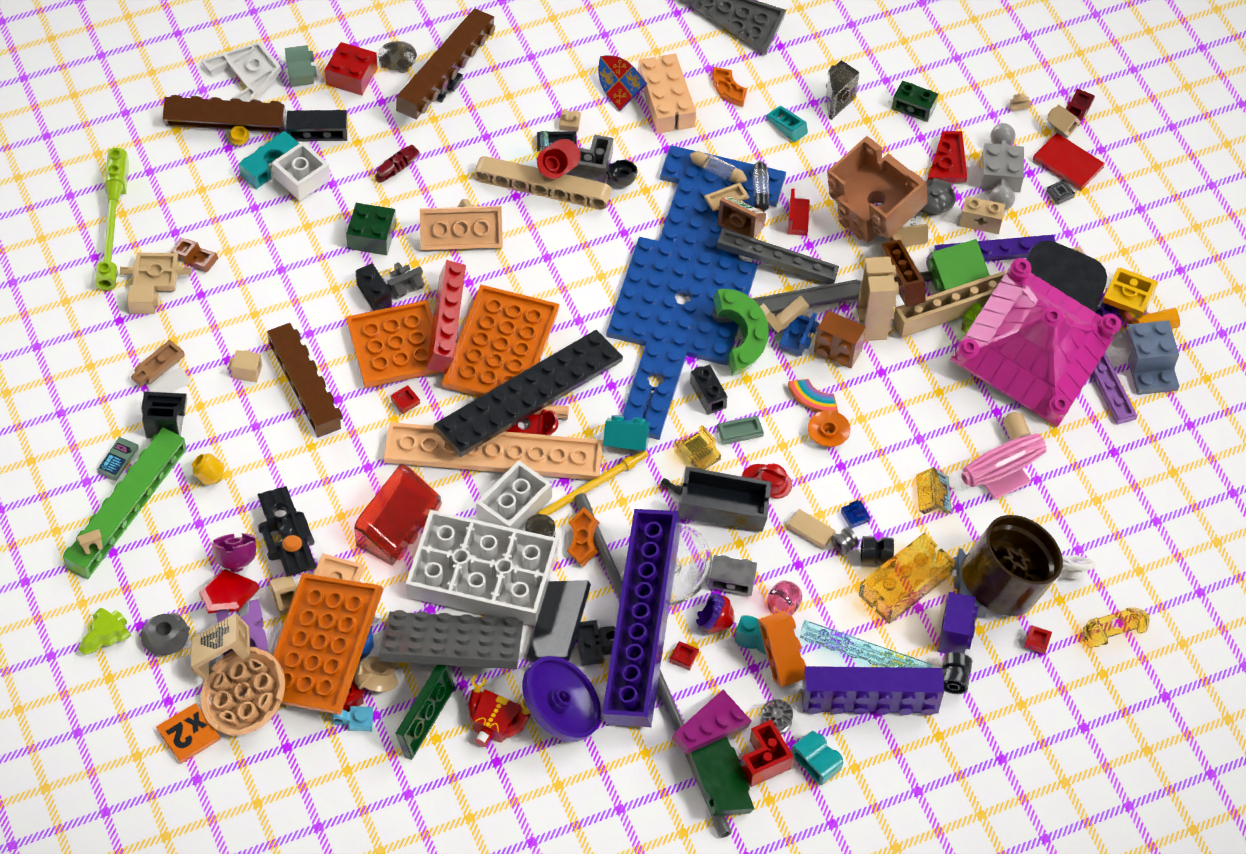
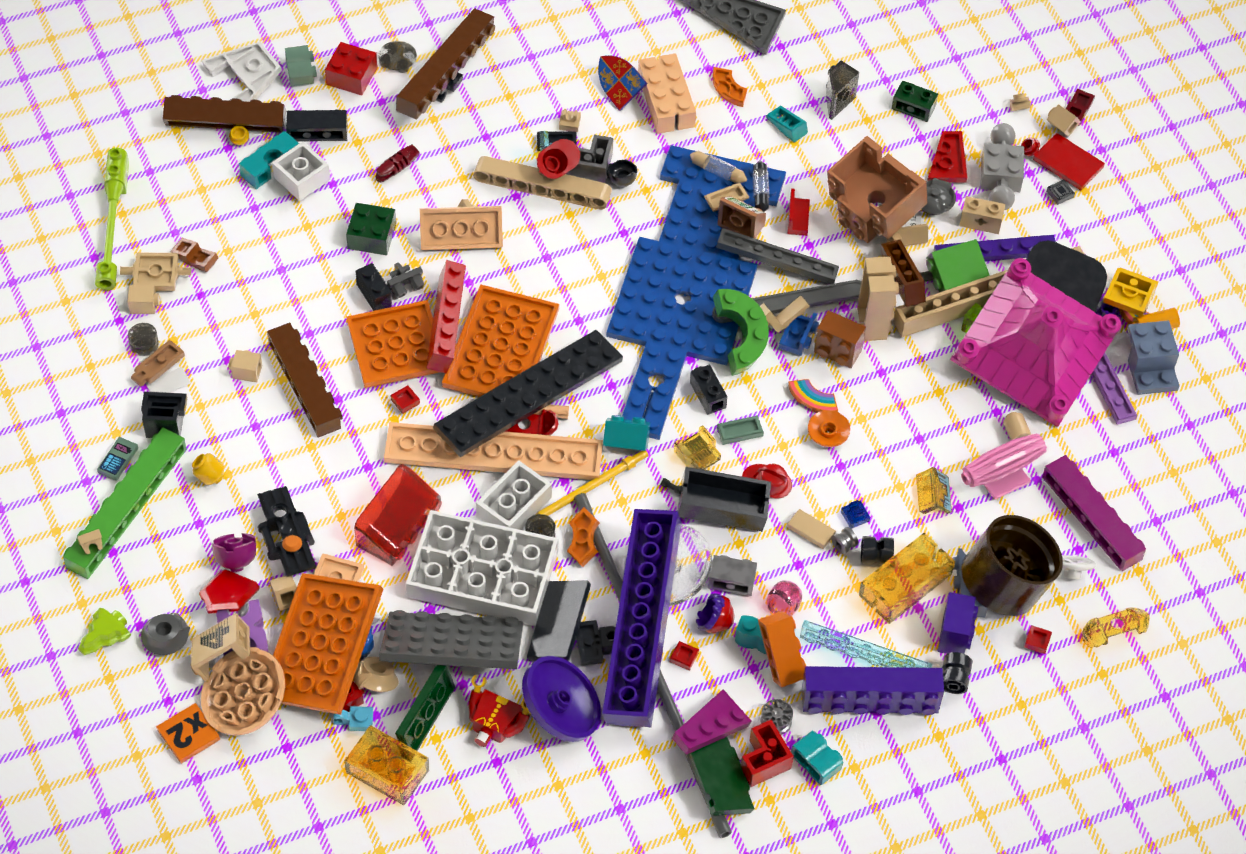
(143, 339): none -> clear smoke wheel
(387, 765): none -> clear yellow brick
(1031, 146): none -> red plate
(1094, 513): none -> magenta brick

